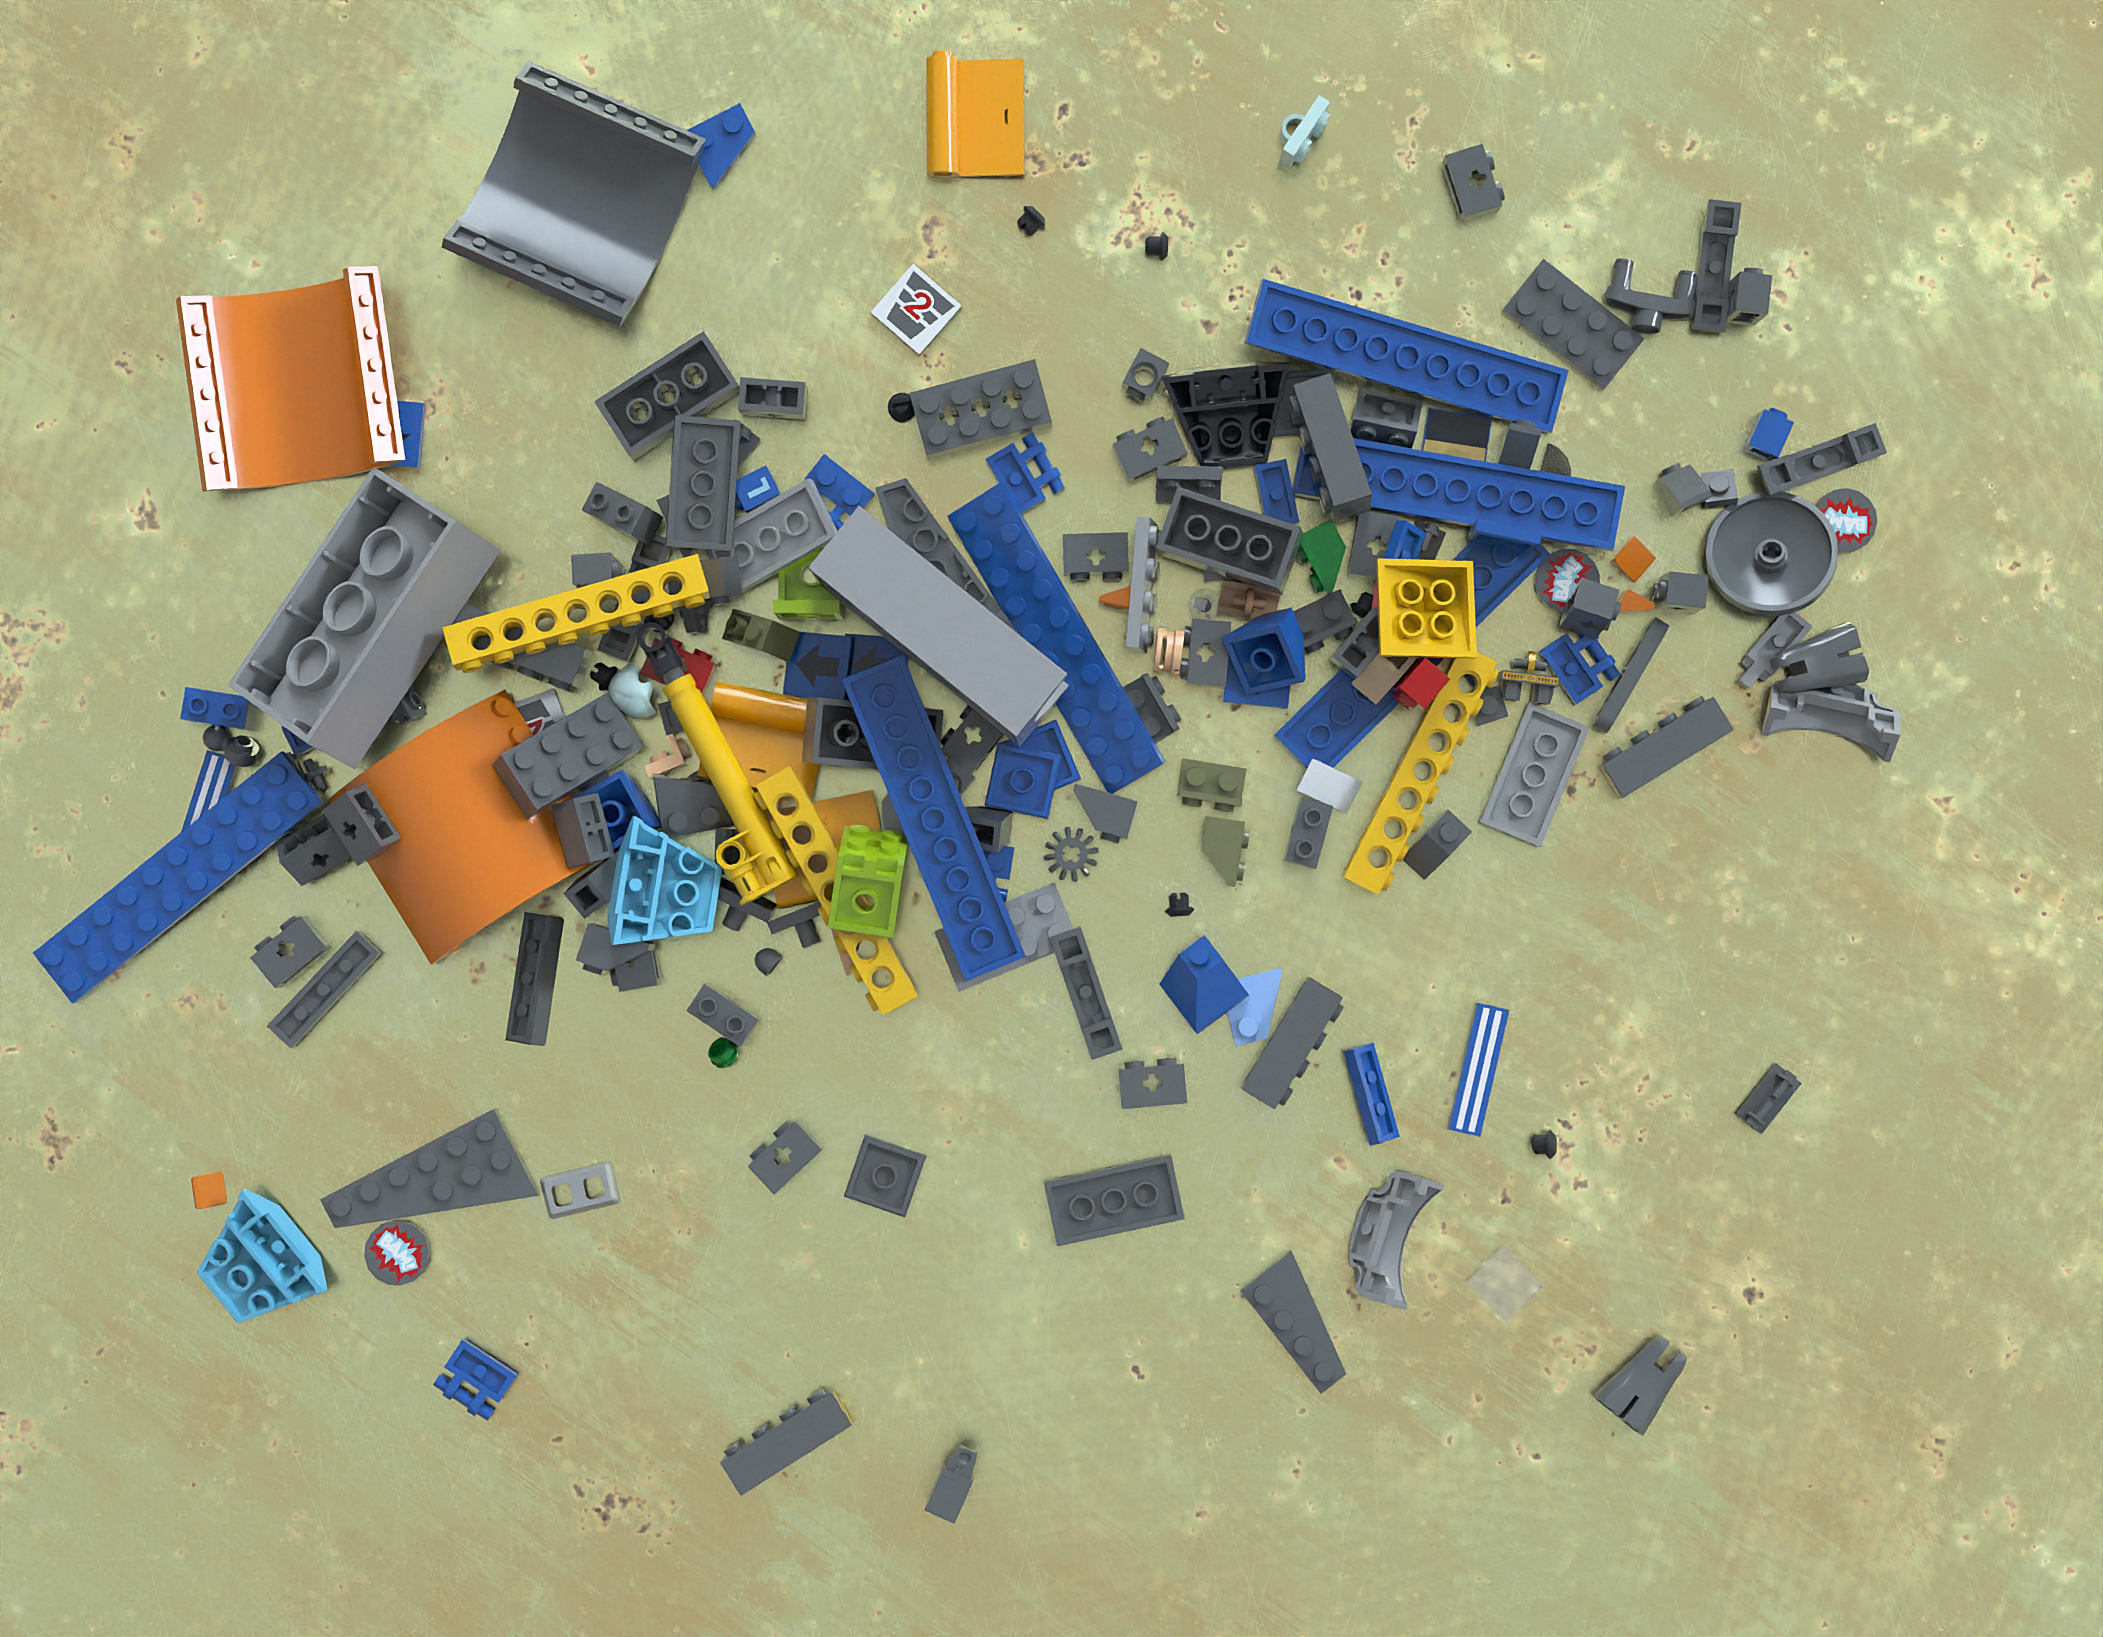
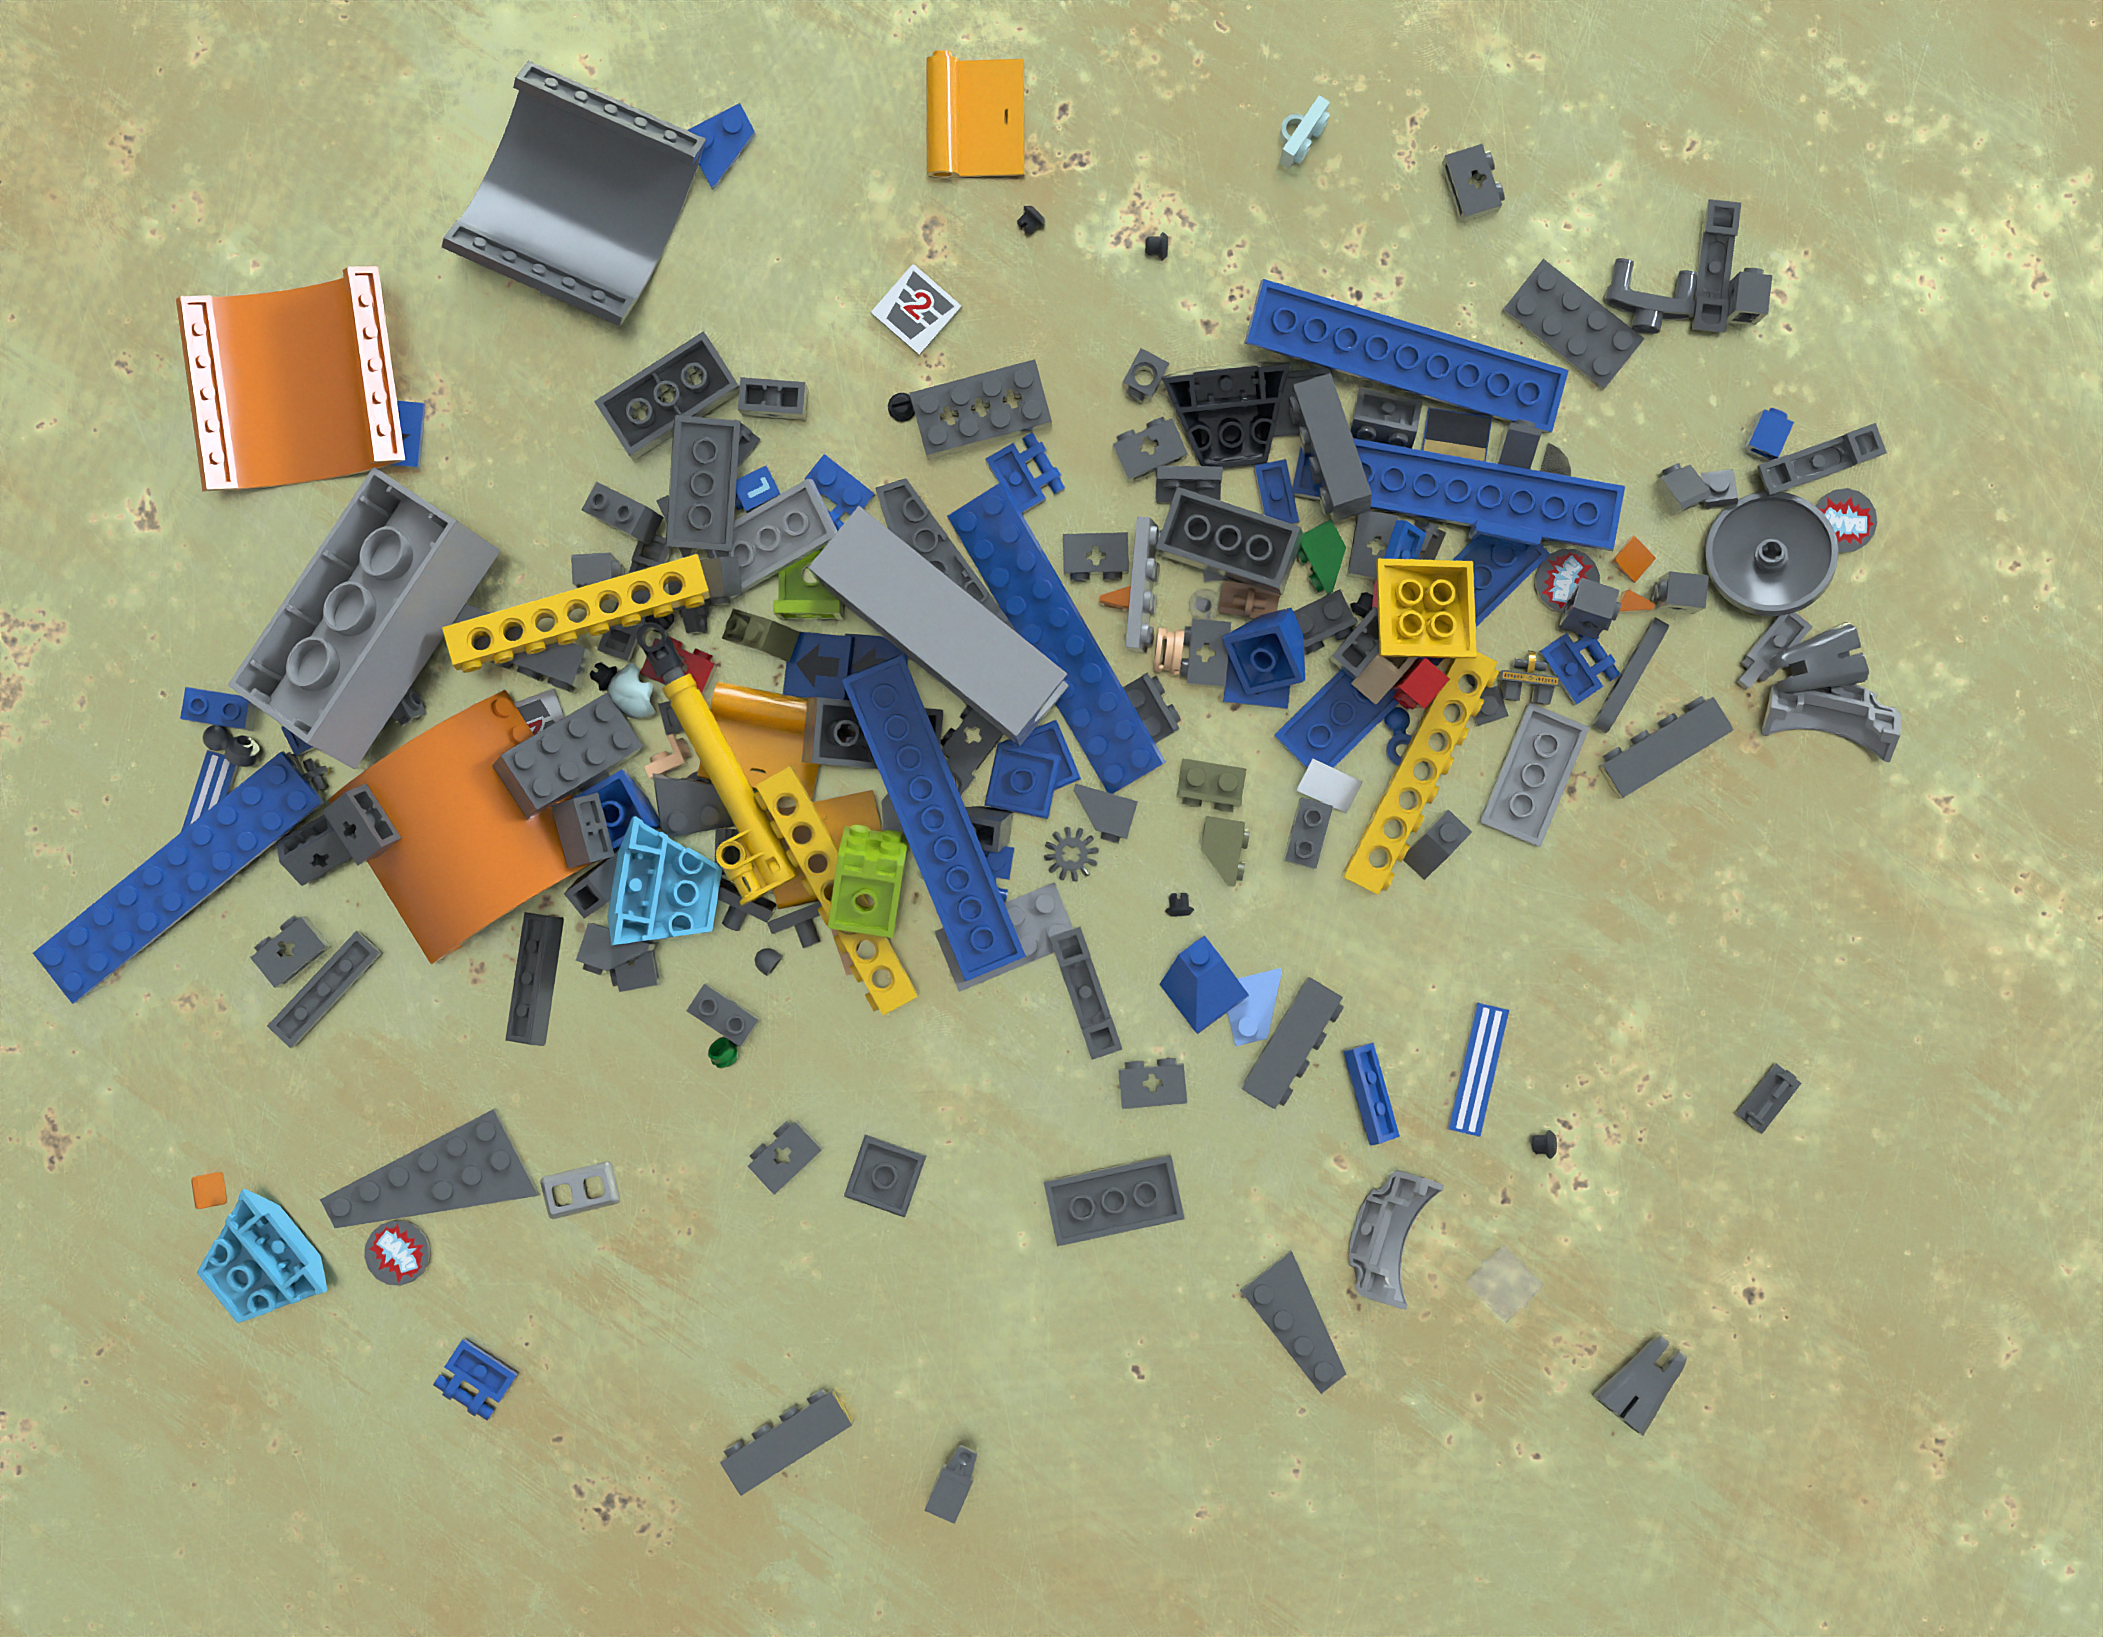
(1397, 722): none -> blue plate

